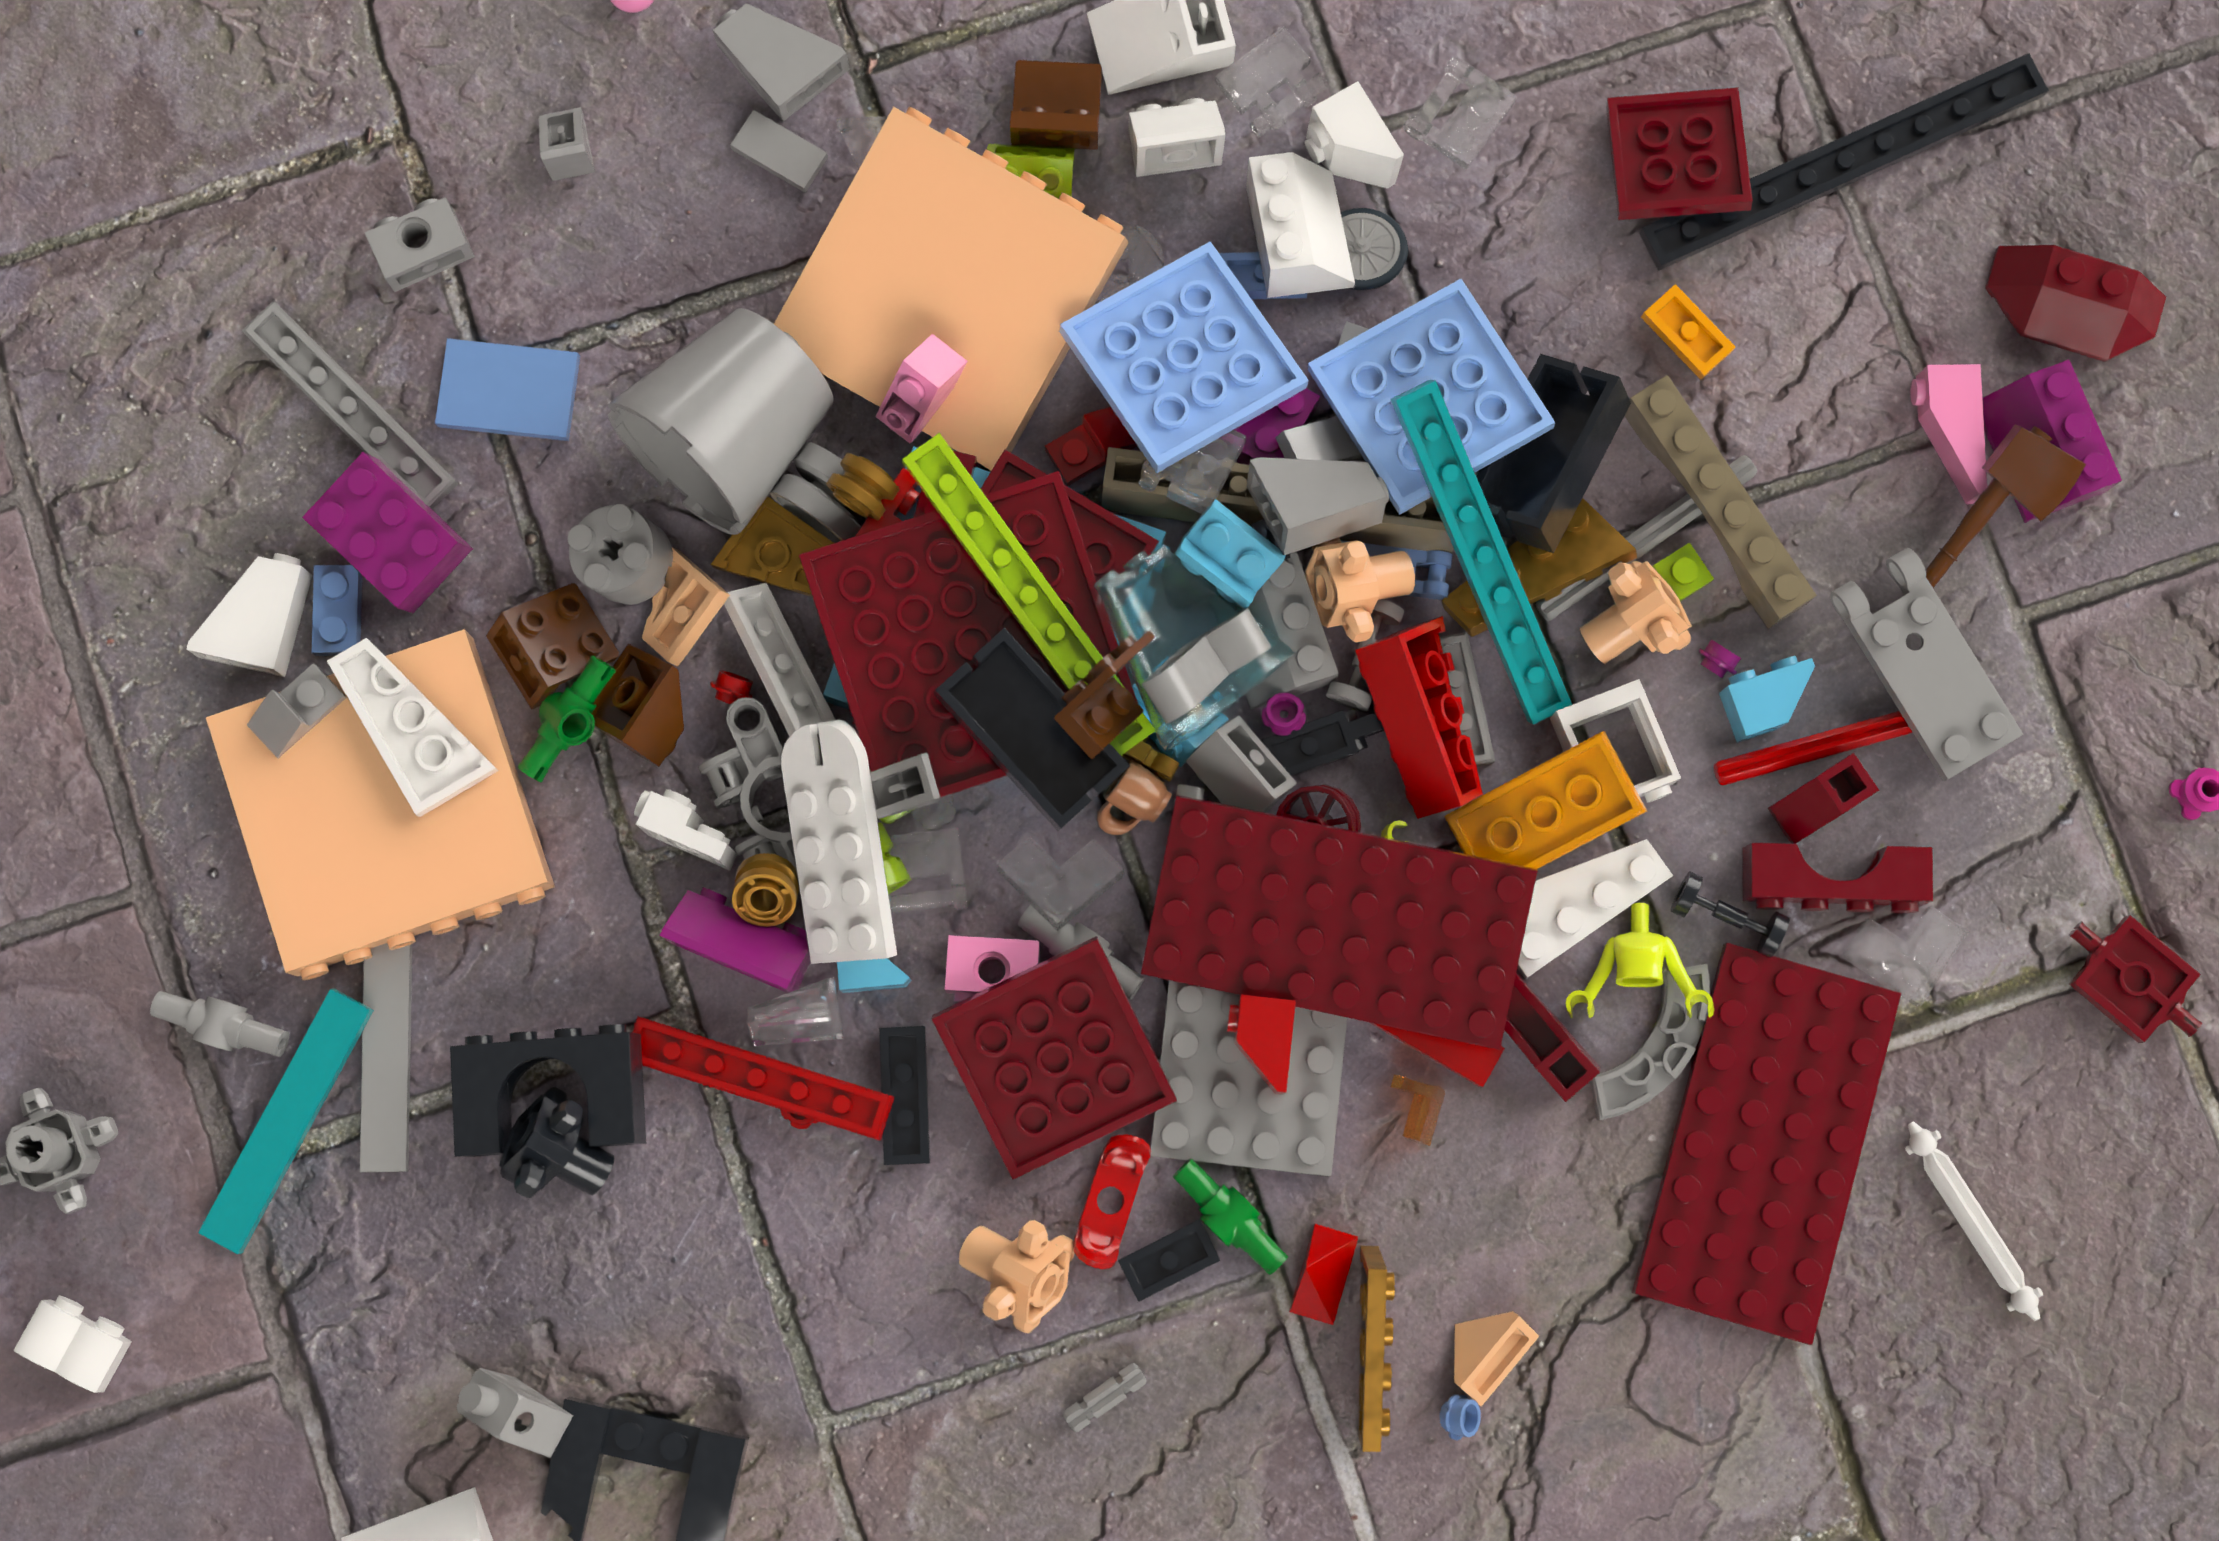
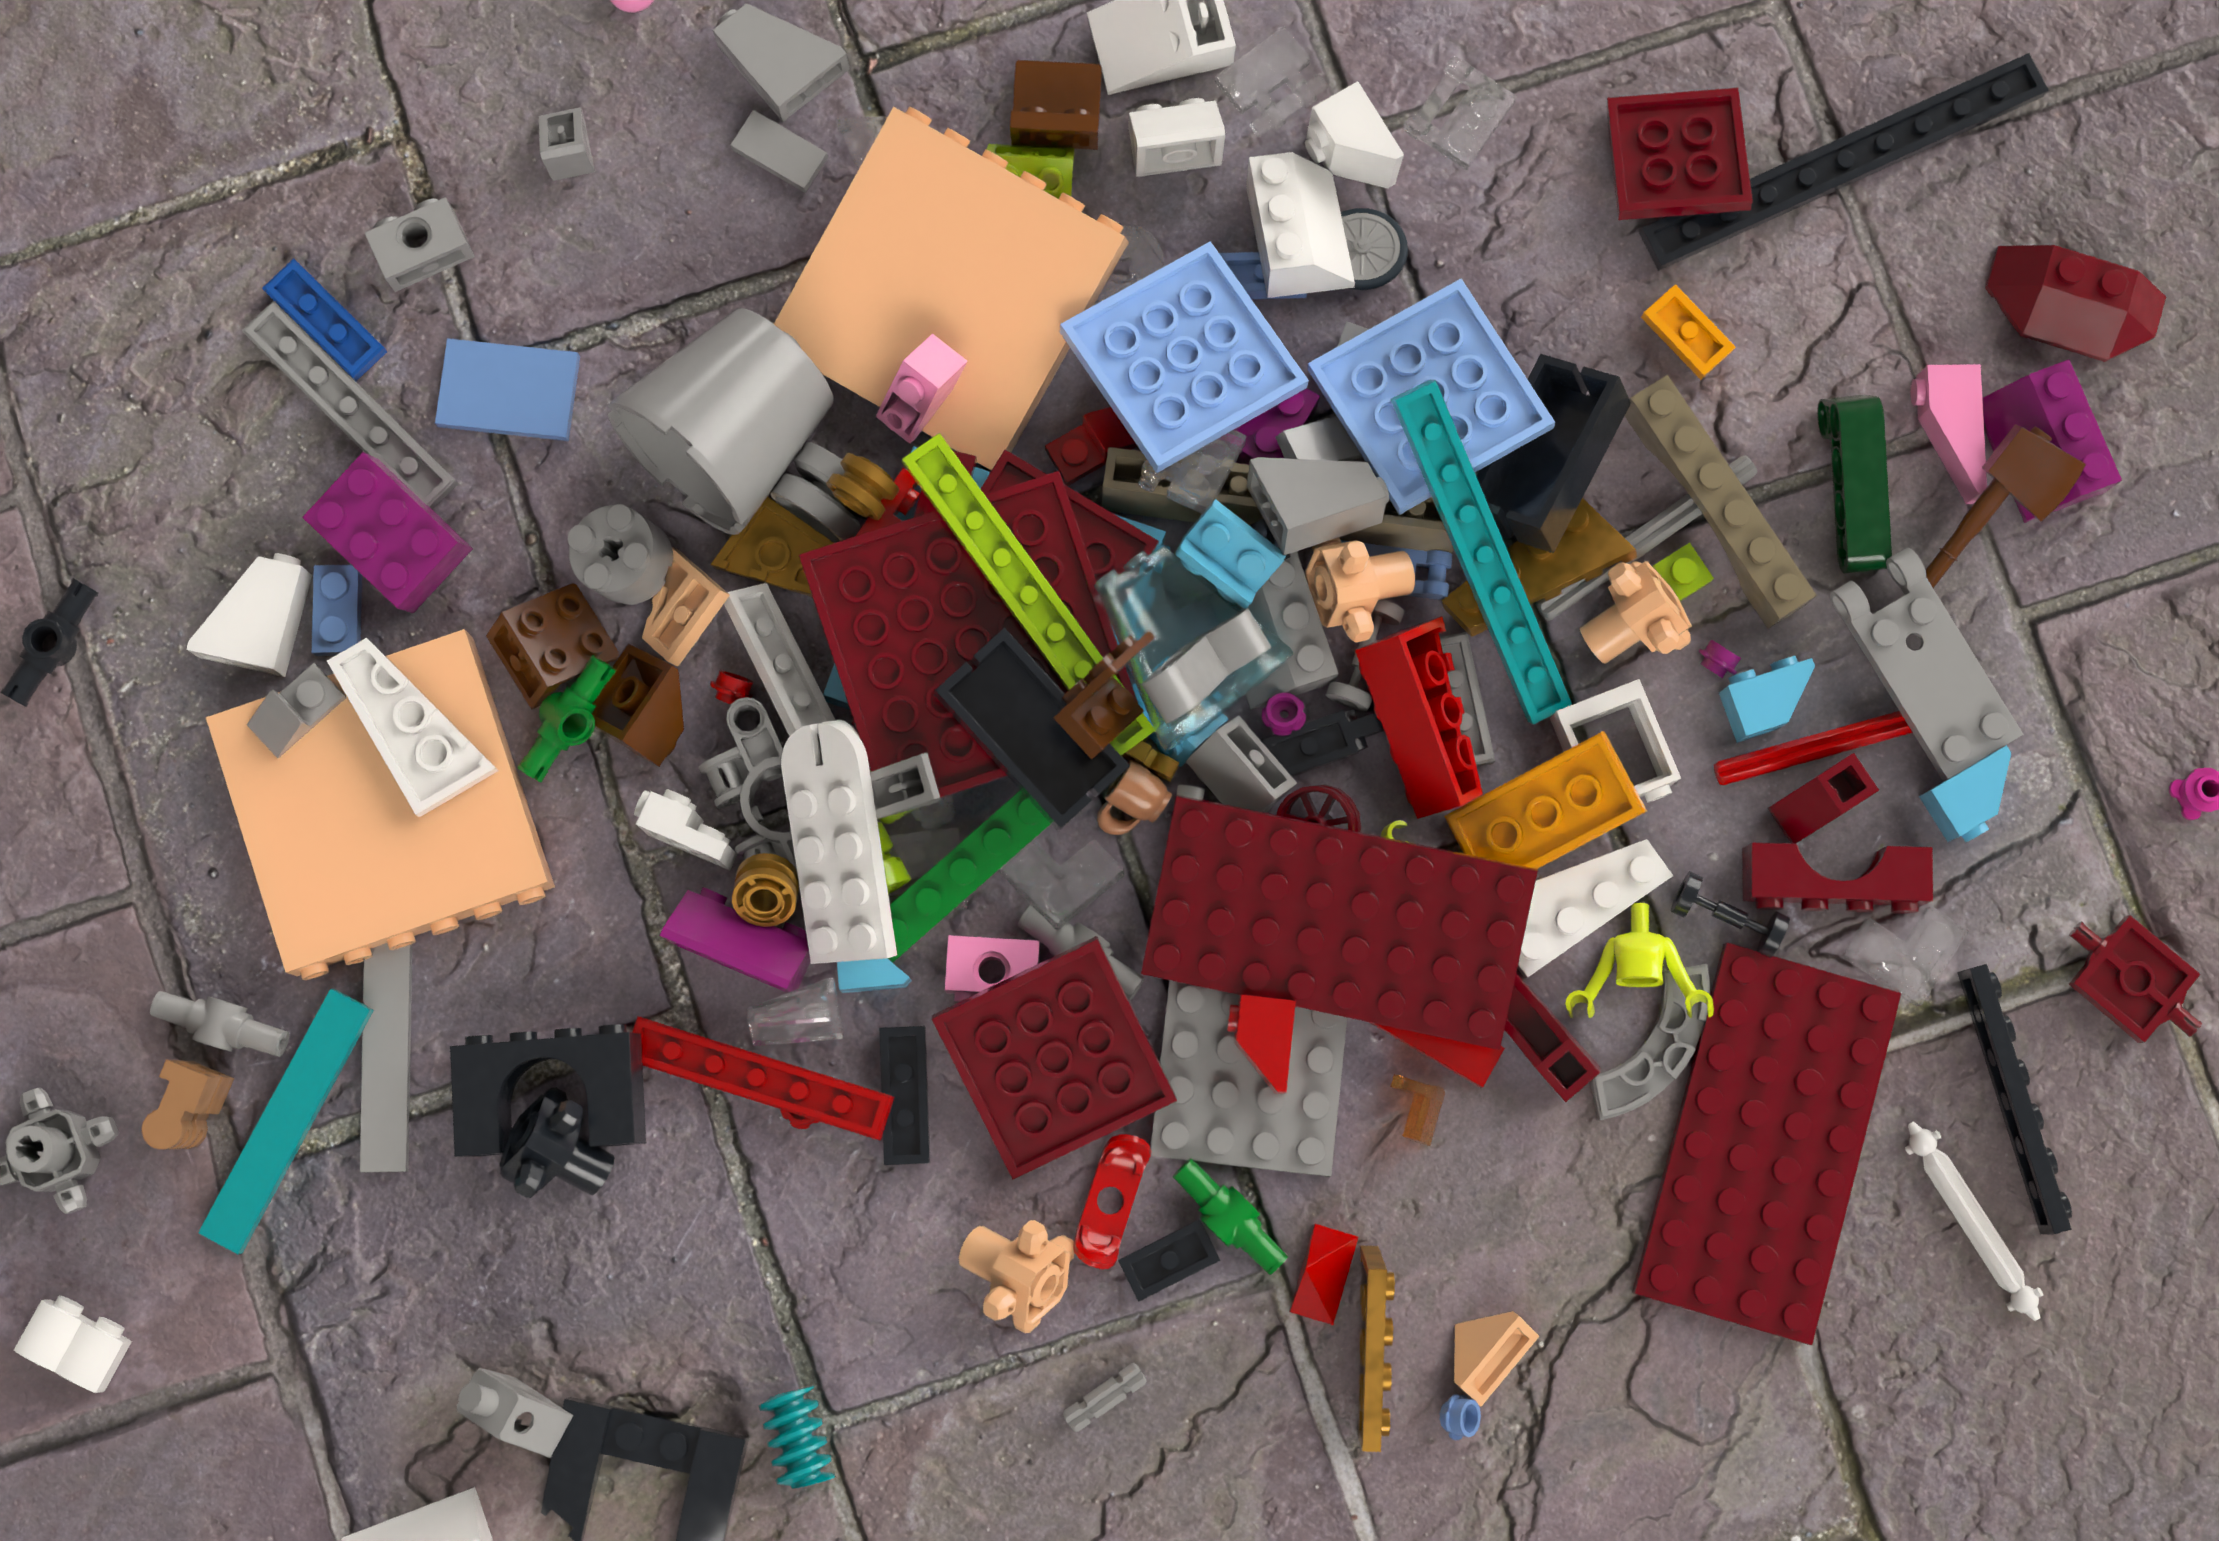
(37, 662): none -> black pin
(185, 1106): none -> medium nougat legs
(324, 320): none -> blue tile
(796, 1438): none -> teal piece
(964, 870): none -> green plate
(1859, 480): none -> dark green beam
(1969, 797): none -> medium azure slope
(2019, 1114): none -> black plate

